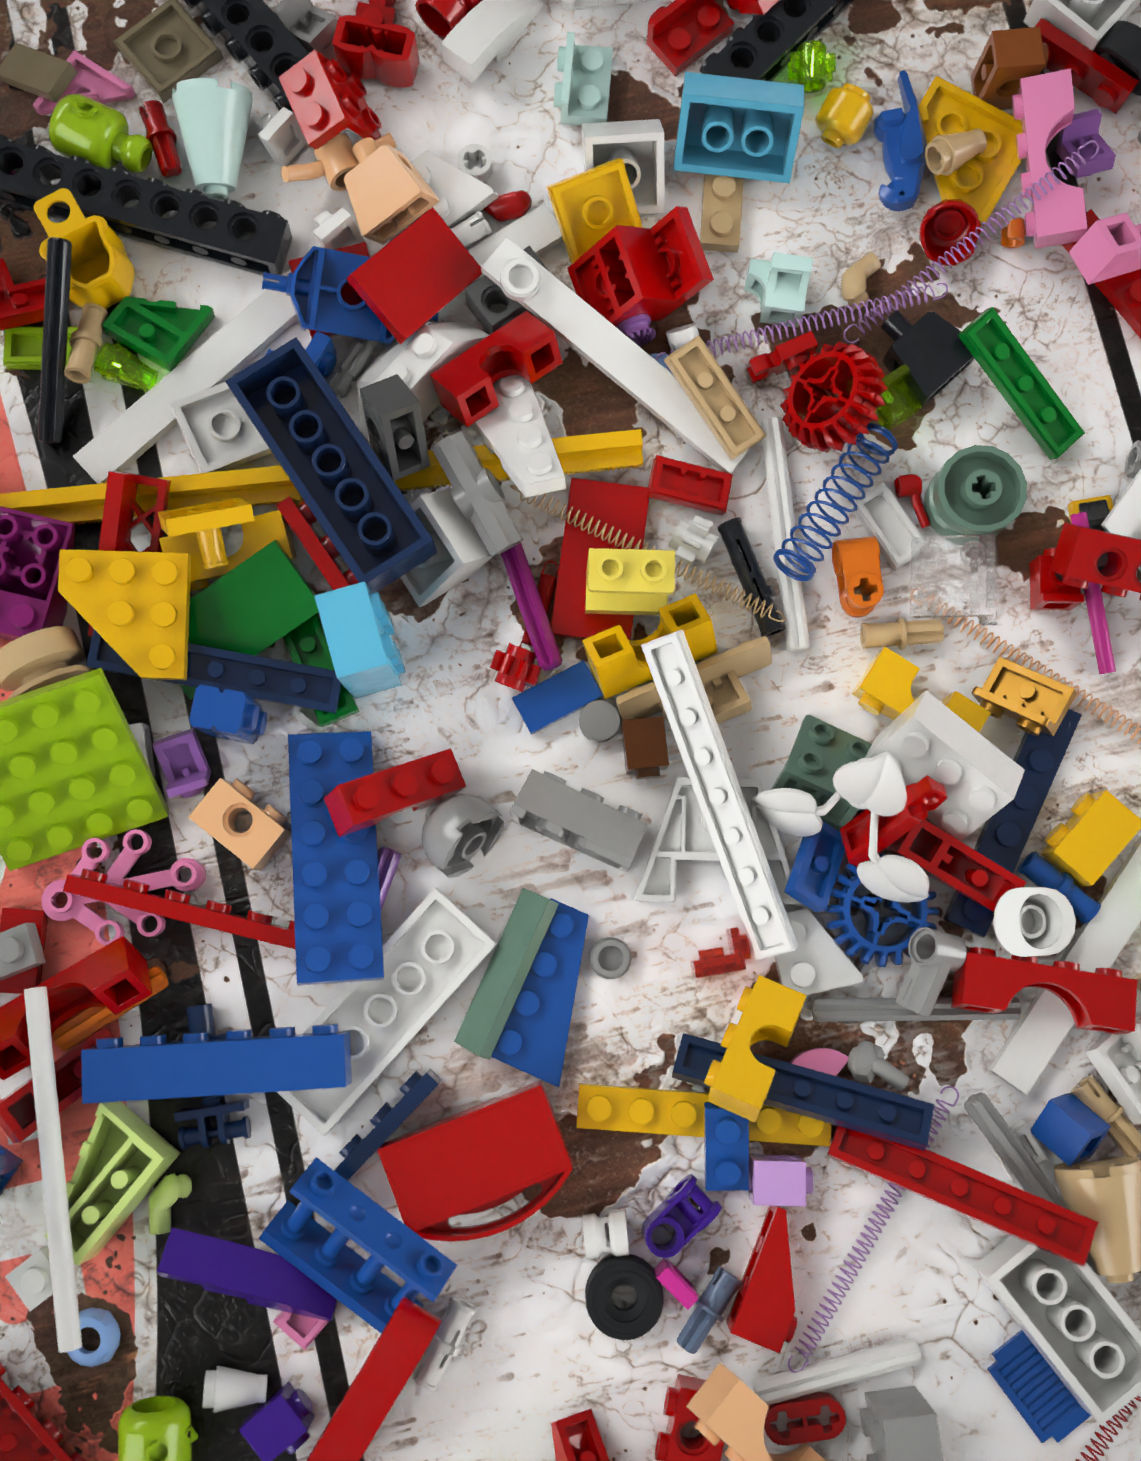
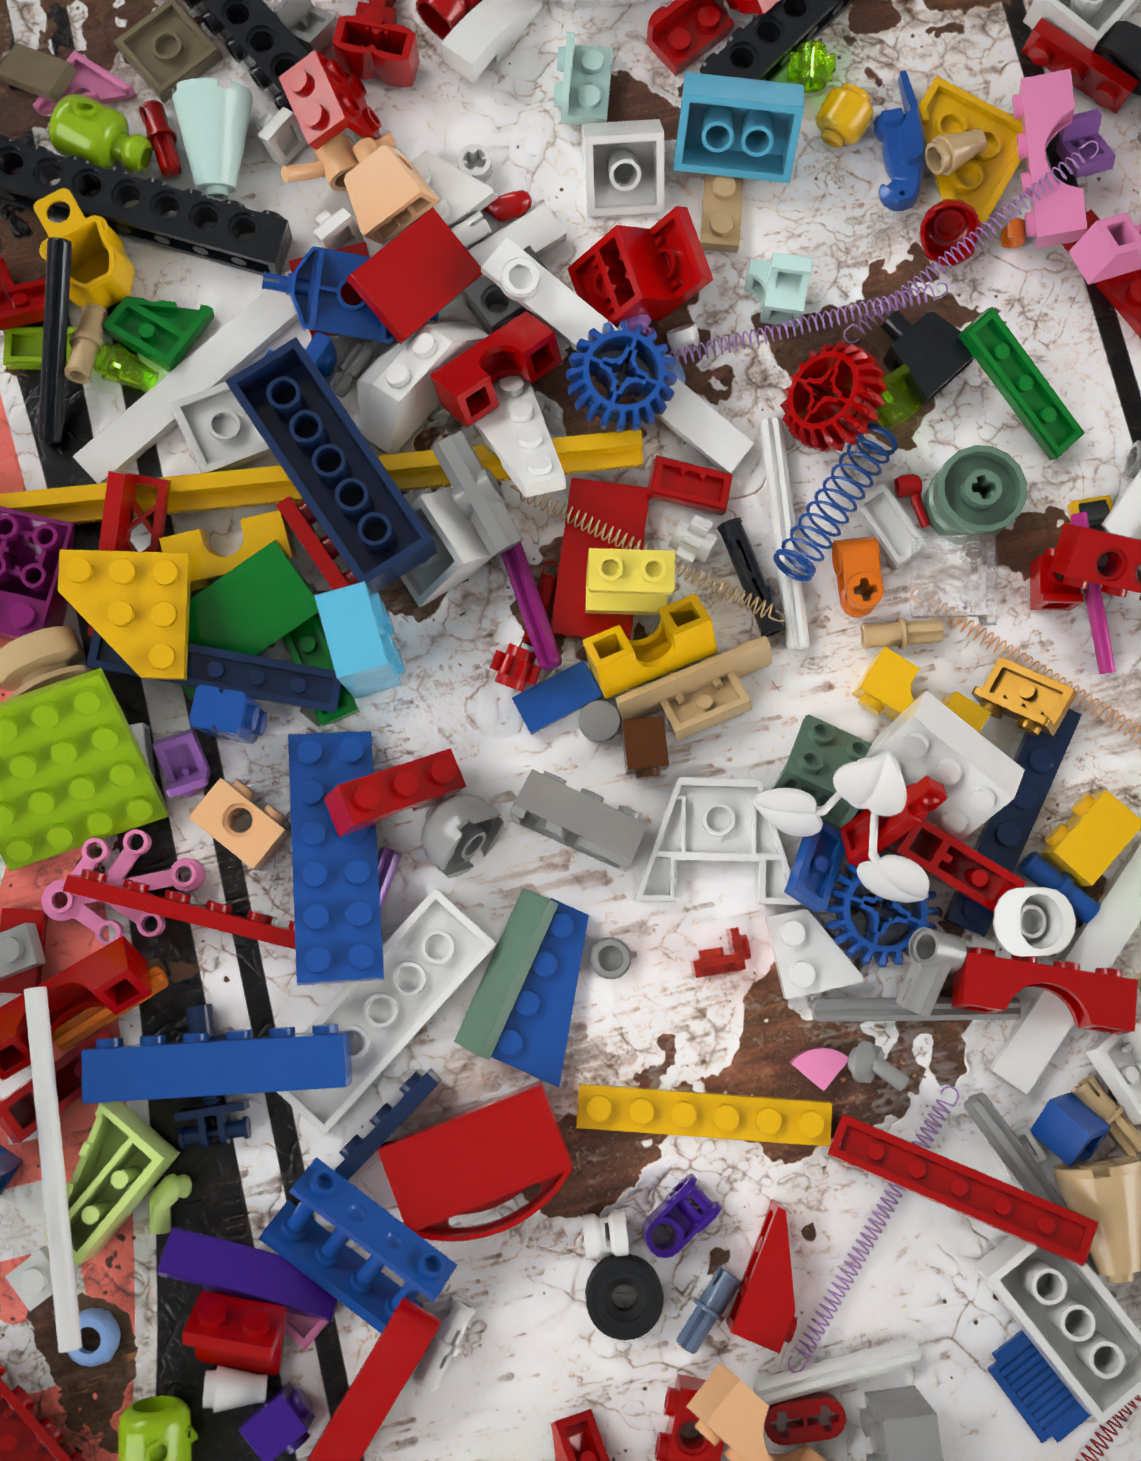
(207, 523): yellow tile -> none
(237, 1332): none -> red bracket
(395, 426): dark grey brick -> none
(593, 205): yellow tile -> none
(606, 370): none -> blue gear
(676, 1283): dark pink tile -> none
(715, 397): tan tile -> none
(719, 795): white tile -> none
(725, 1150): blue plate -> none
(740, 1080): yellow arch -> none
(779, 1180): lavender brick -> none
(783, 358): red plate -> none
(821, 1095): dark blue plate -> none
(854, 279): tan arm -> none
(1006, 60): dark orange brick -> none

